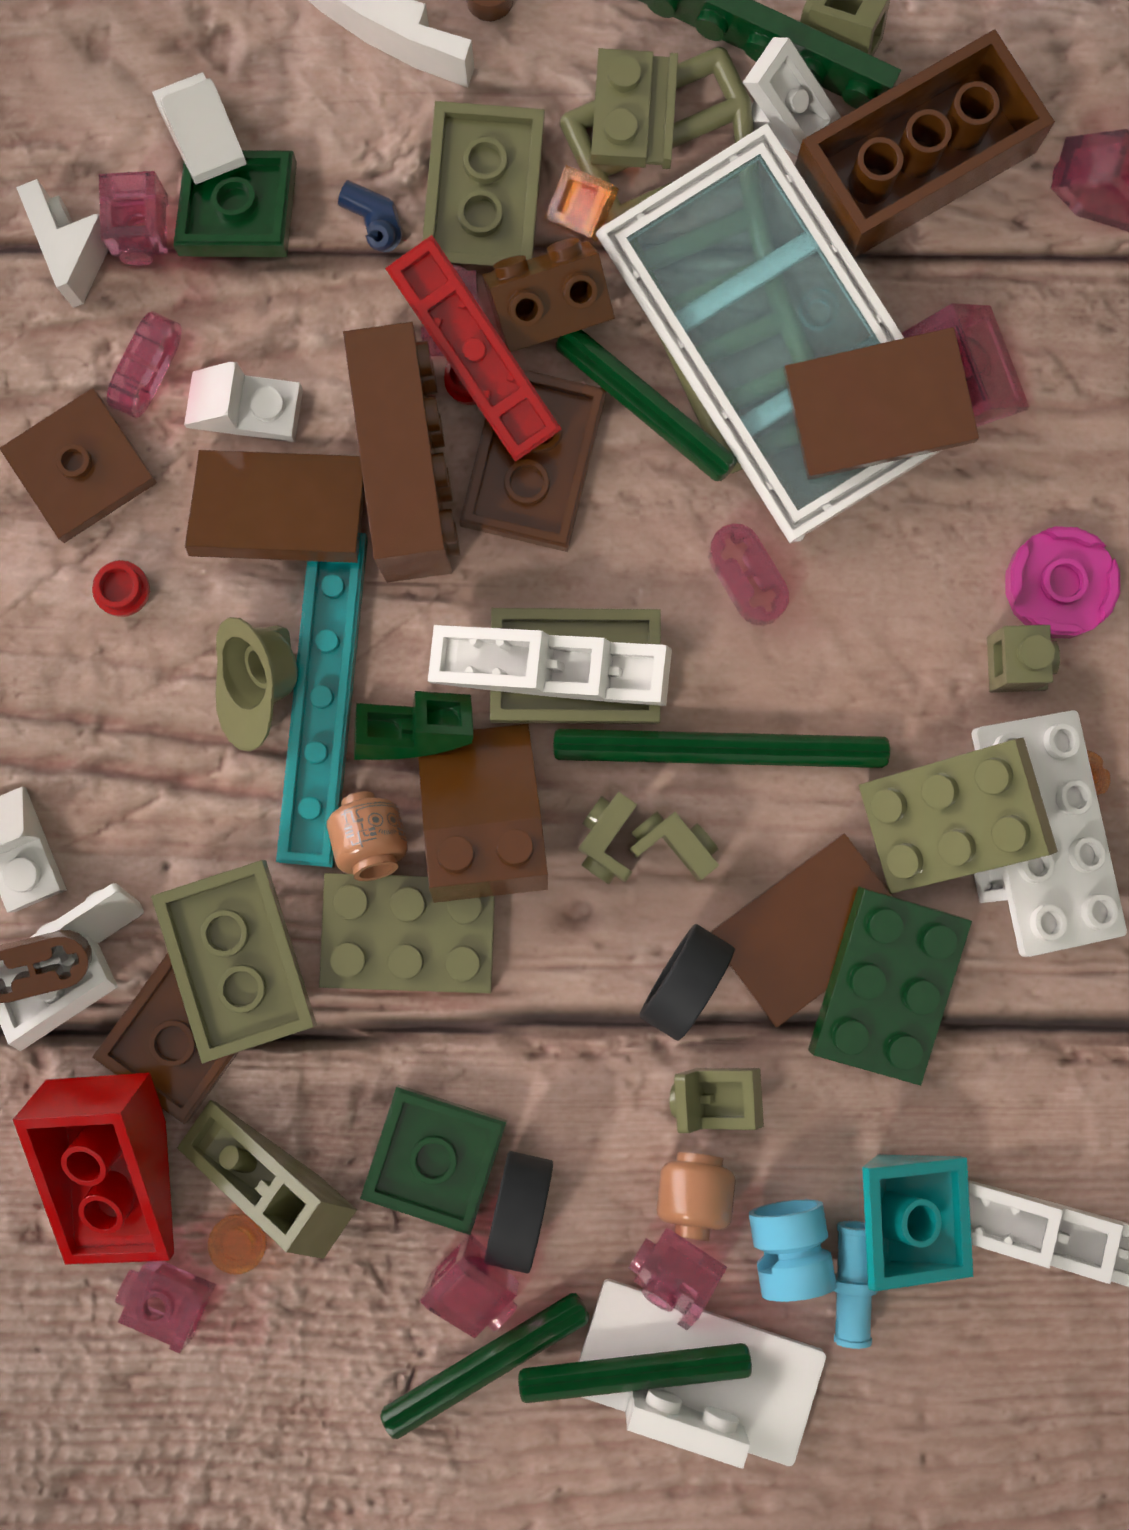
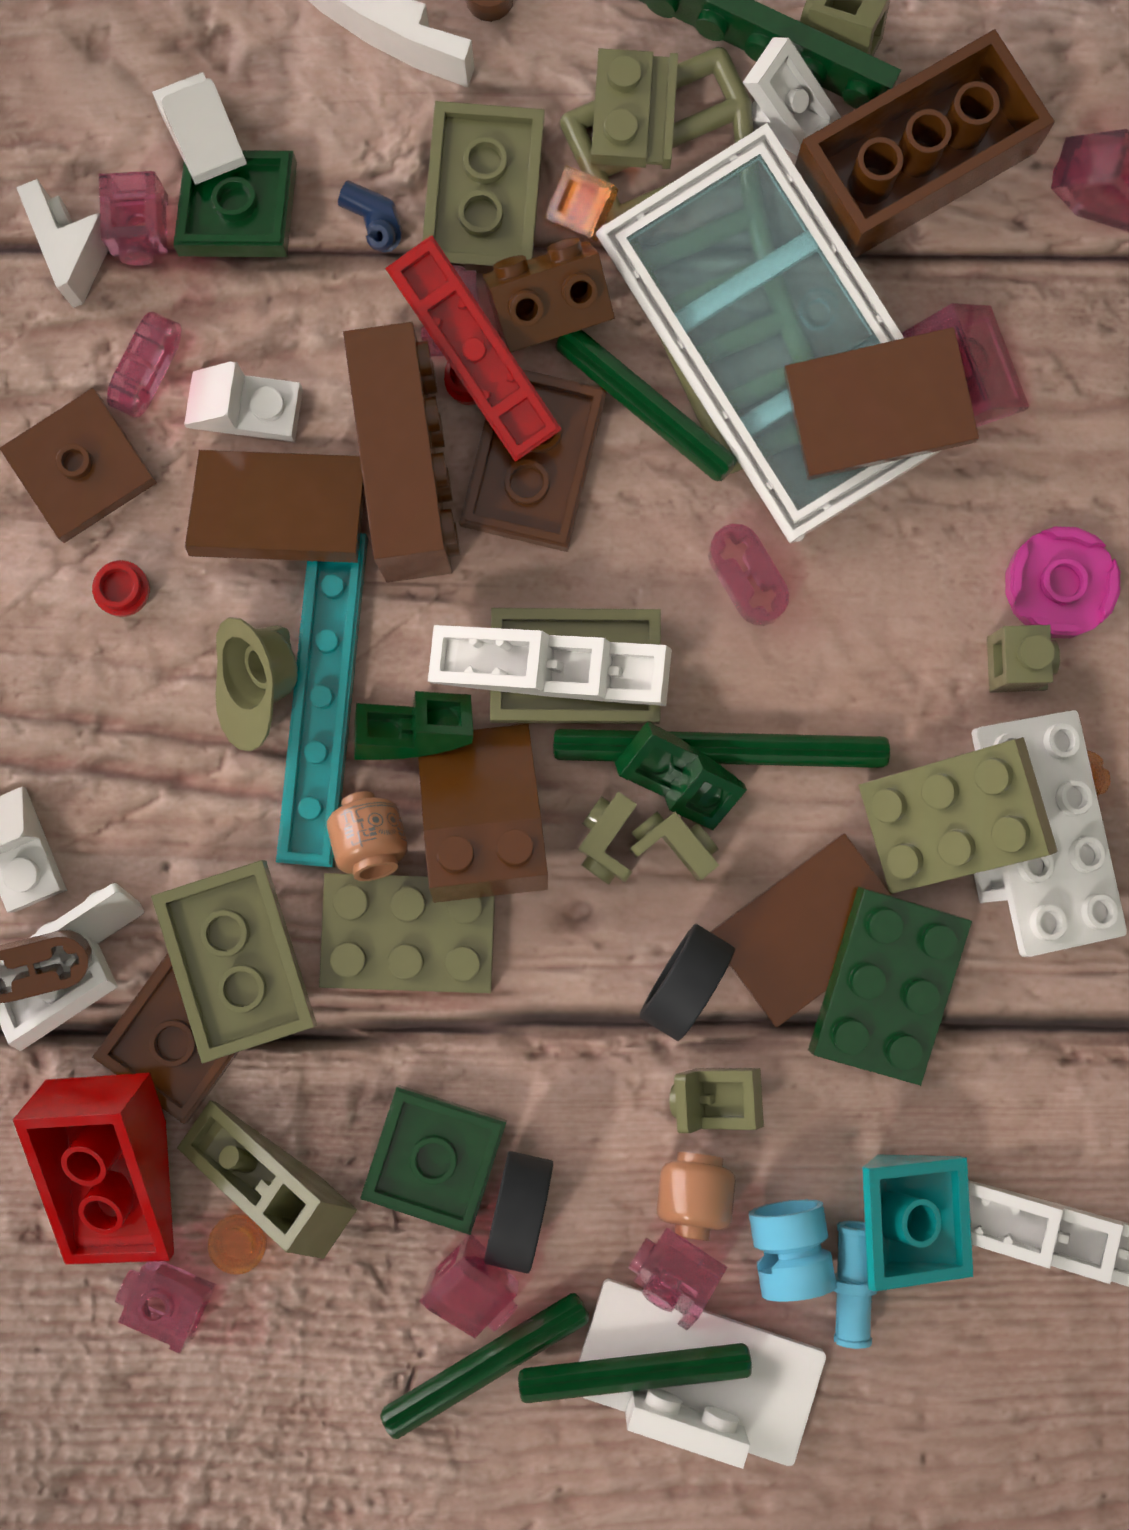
(681, 774): none -> dark green slope

